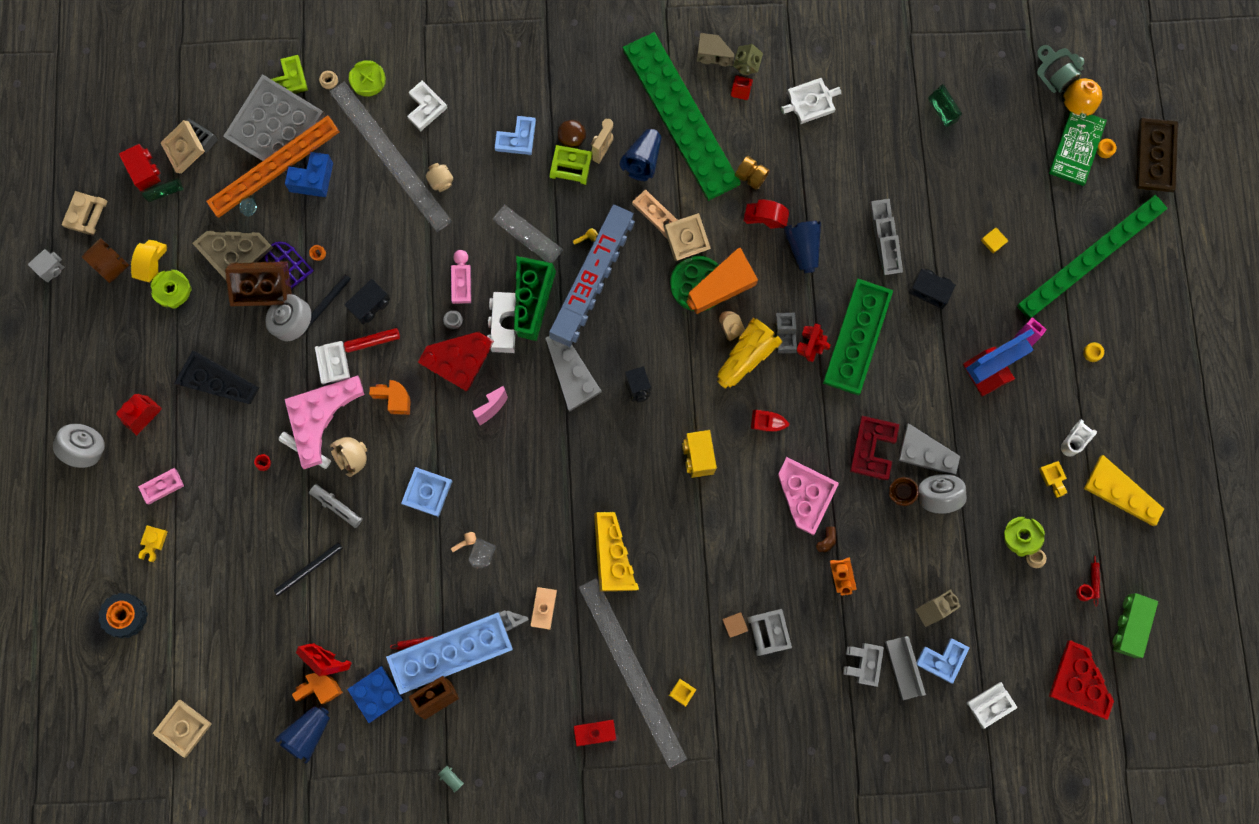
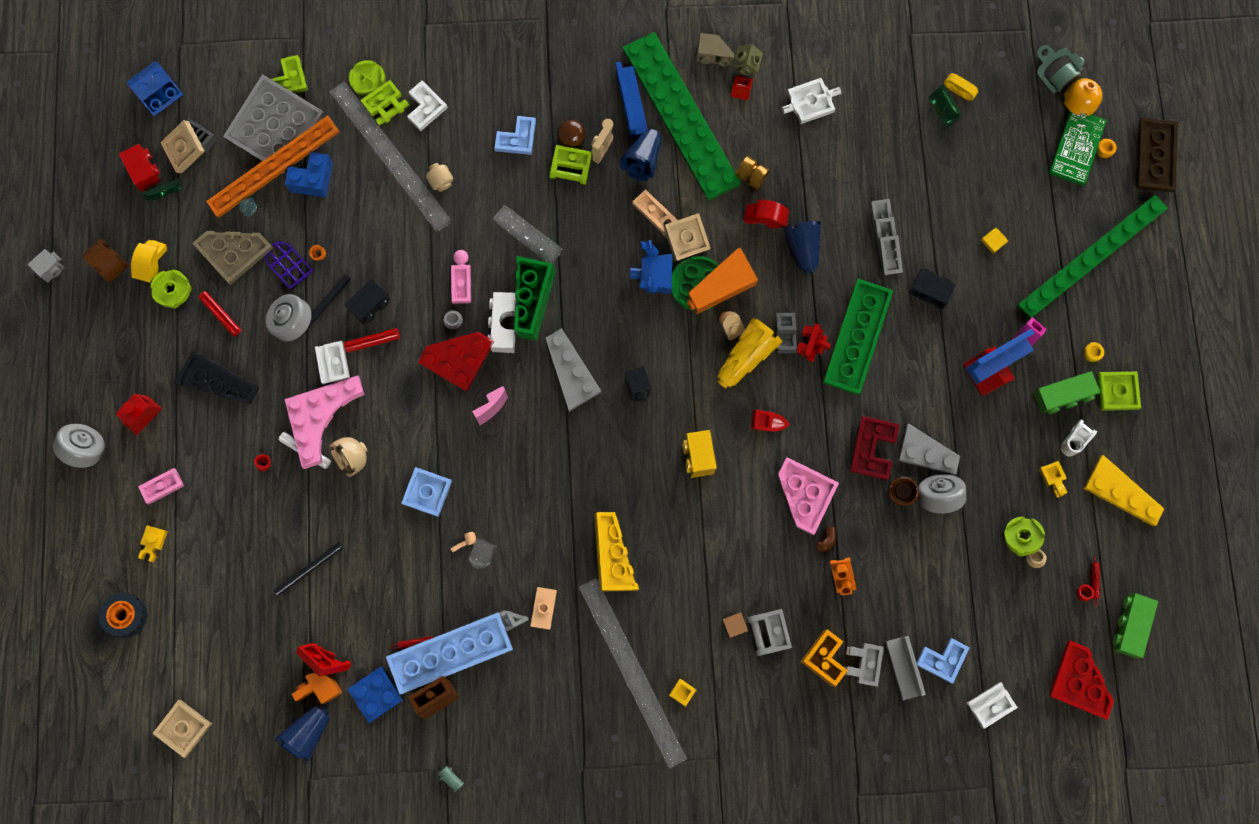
(79, 211): tan plate -> none
(154, 88): none -> blue slope
(219, 313): none -> red axle
(258, 283): reddish brown brick -> none
(328, 75): tan plate -> none
(336, 506): light grey pin -> none
(380, 99): none -> lime plate
(397, 397): orange brick -> none
(590, 278): sand blue brick -> none
(591, 234): yellow hand -> none
(594, 732): red plate -> none
(631, 100): none -> blue fence
(655, 270): none -> blue torso
(820, 658): none -> light orange brick
(938, 608): dark tan slope -> none
(961, 87): none -> yellow beam
(1066, 393): none -> bright green brick
(1119, 391): none -> lime plate

